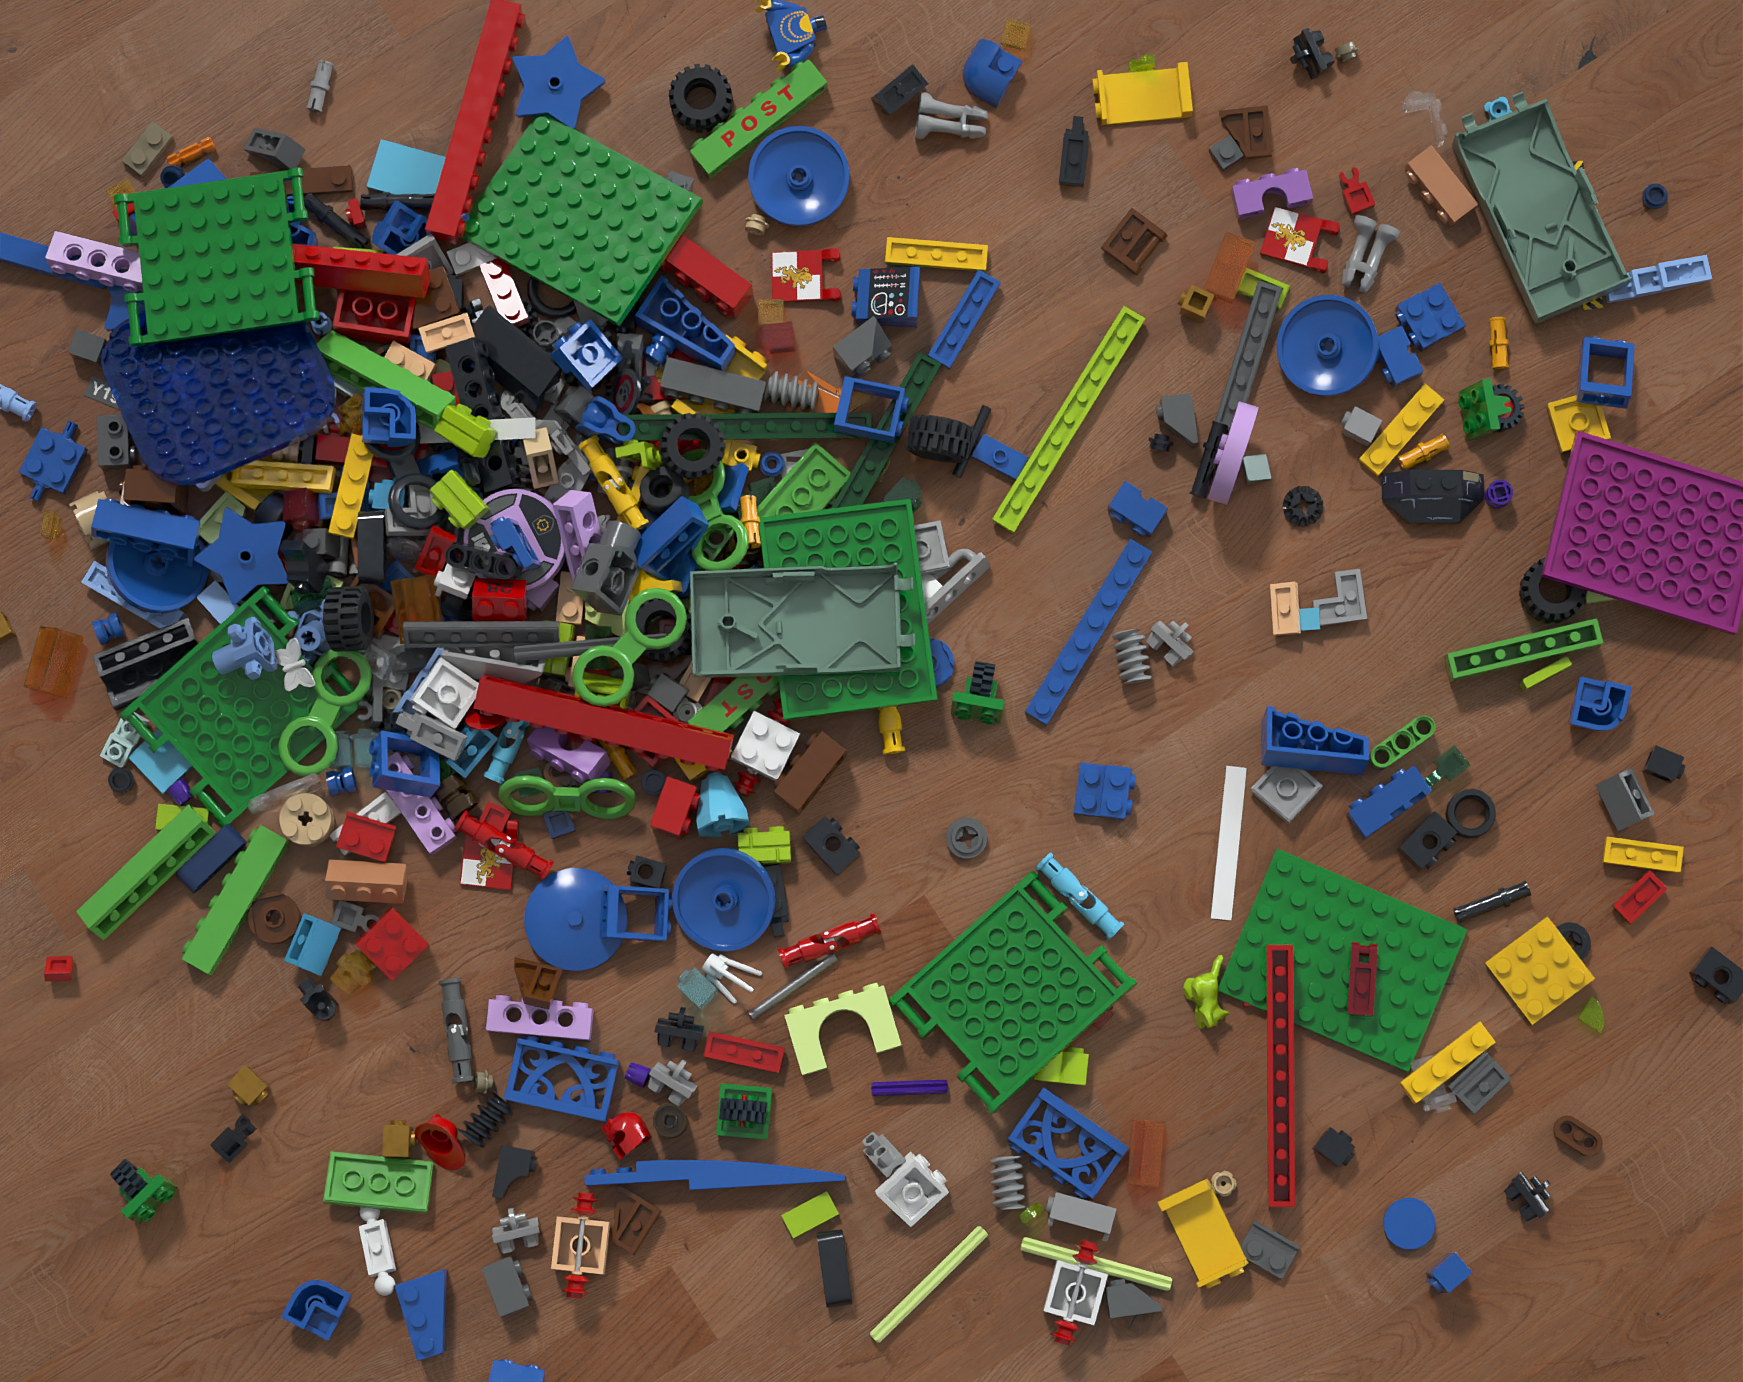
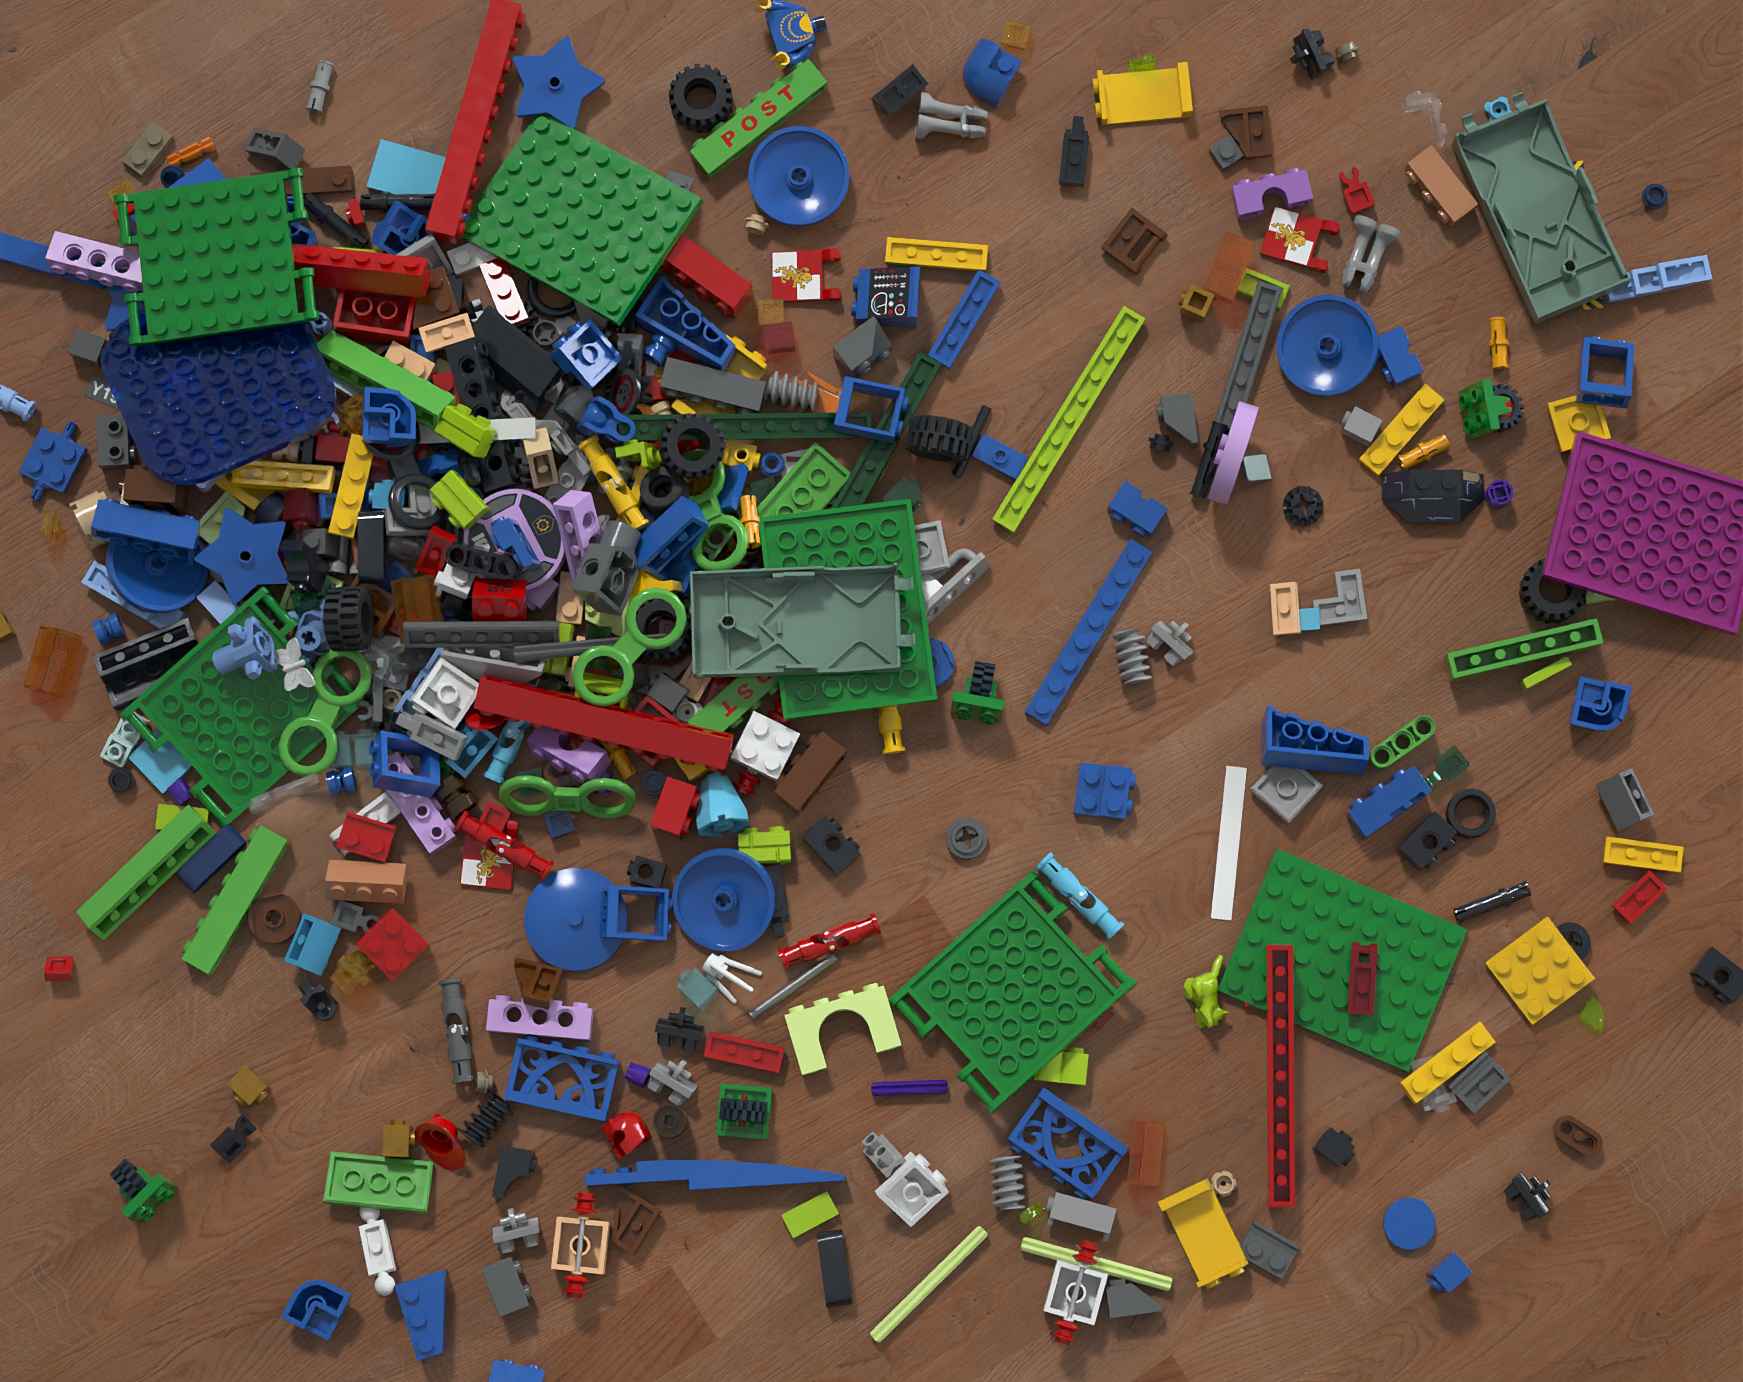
(315, 831): tan brick -> none
(1429, 317): blue plate -> none
(1664, 764): black brick -> none

